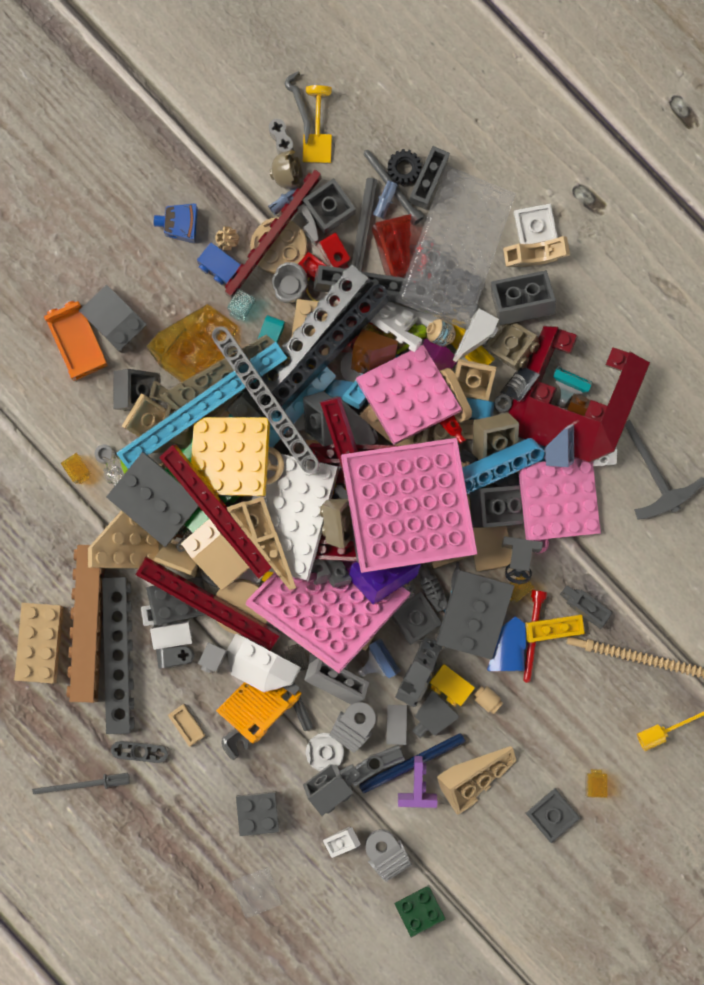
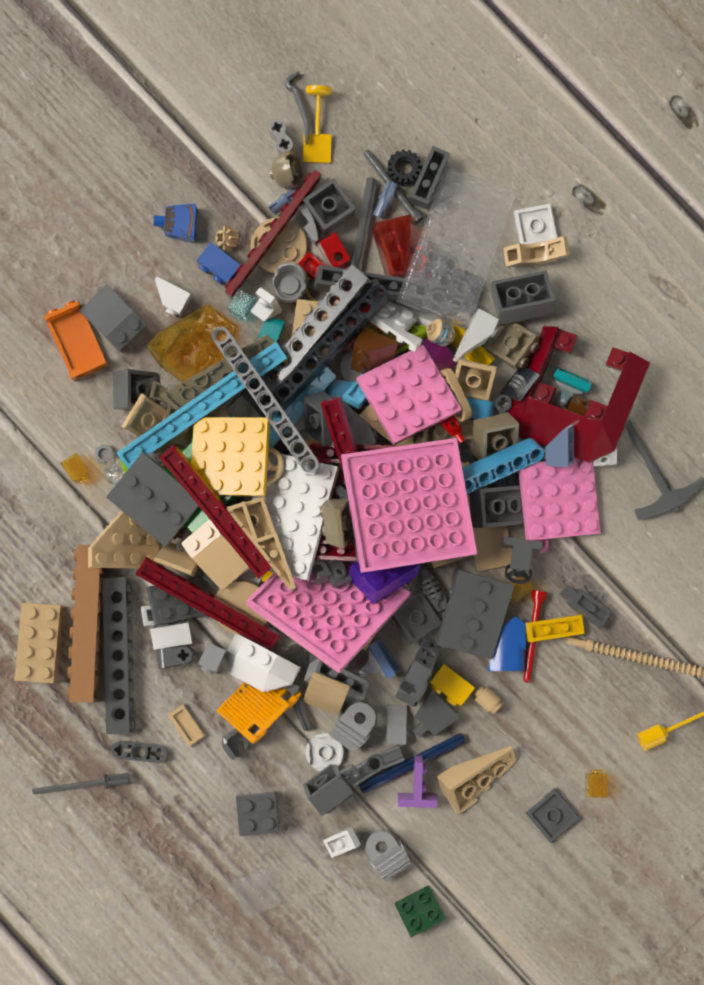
(172, 297): none -> white slope
(266, 306): none -> white slope
(325, 693): none -> tan tile

